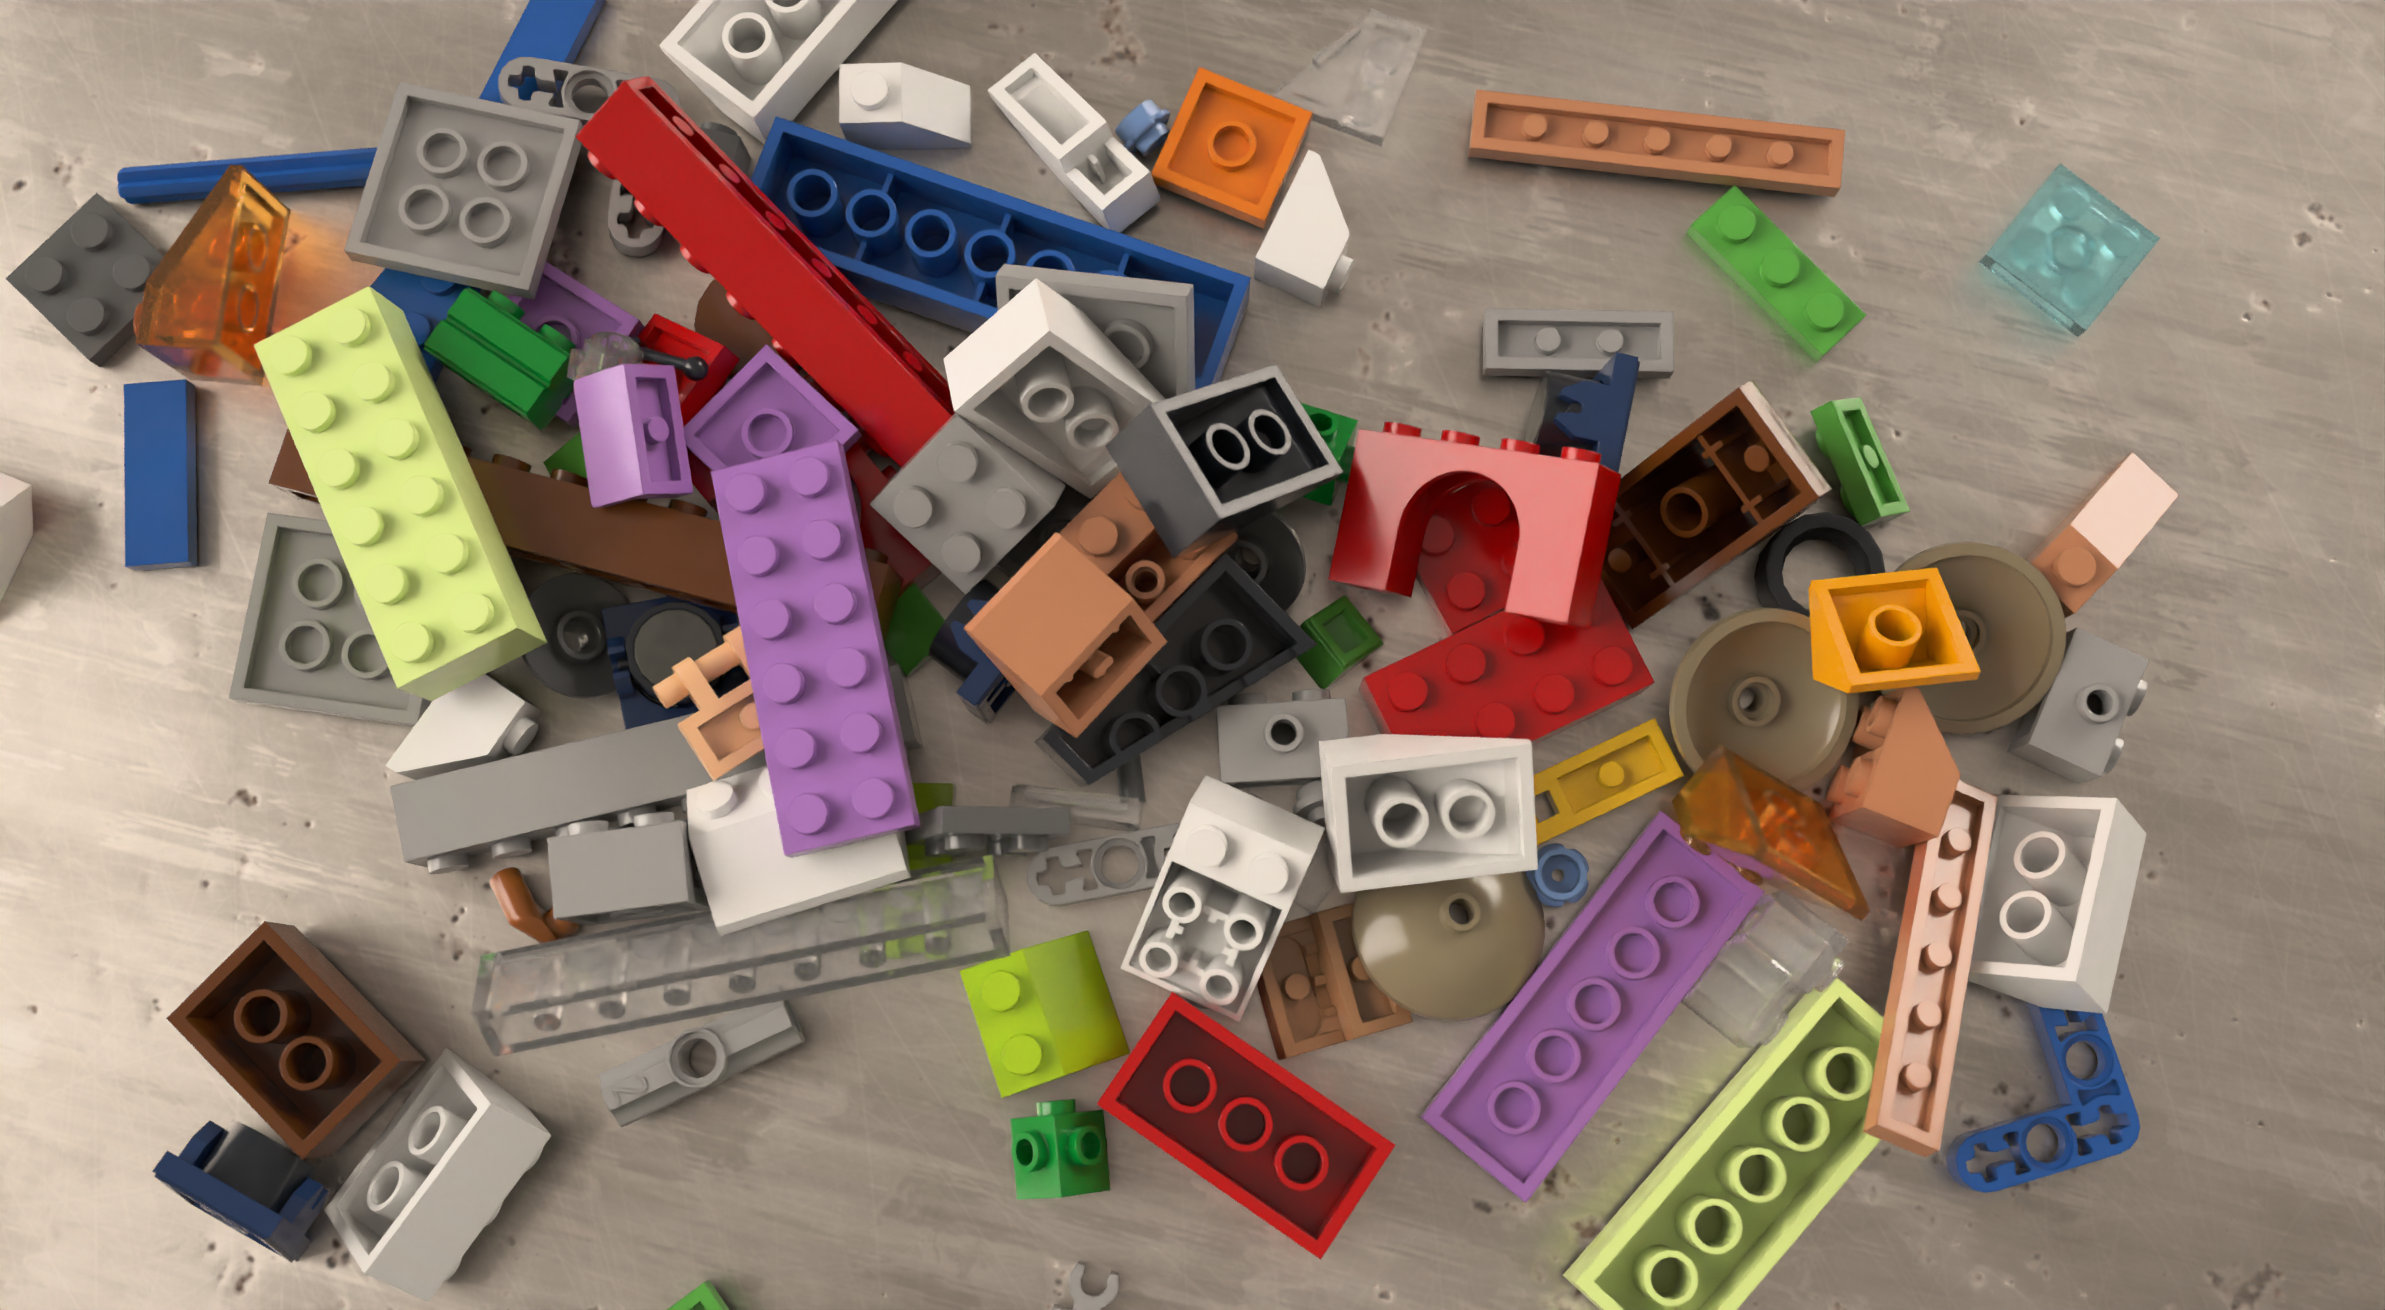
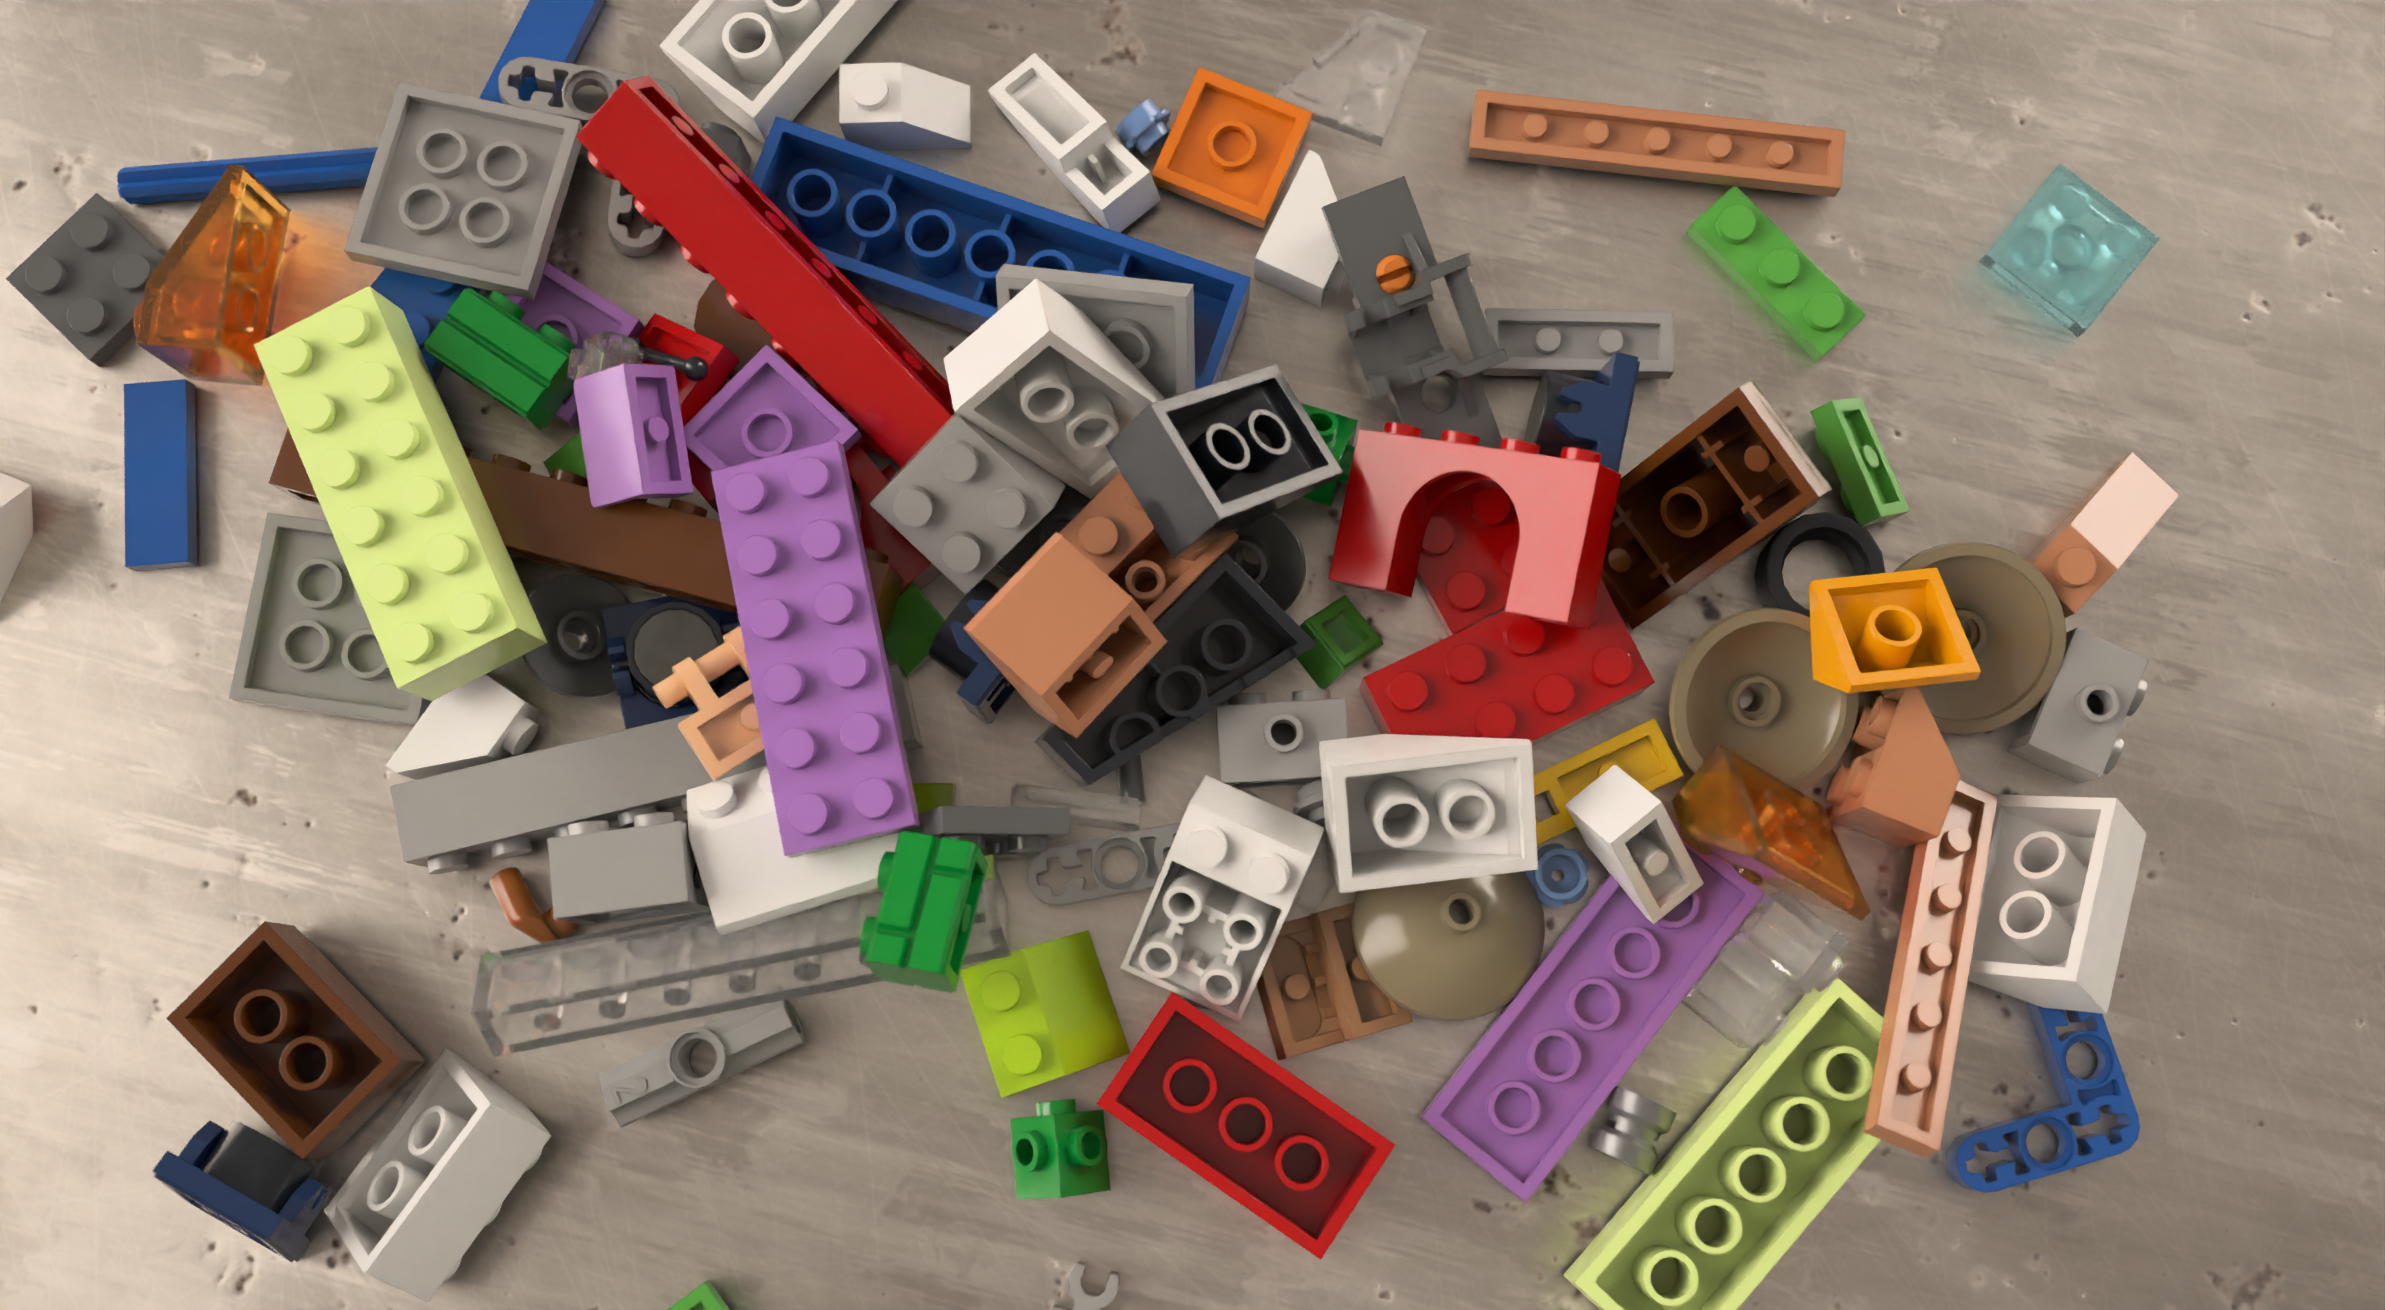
(924, 911): none -> green brick
(1391, 326): none -> dark grey piece
(1633, 1129): none -> flat silver wheel
(1635, 842): none -> white slope

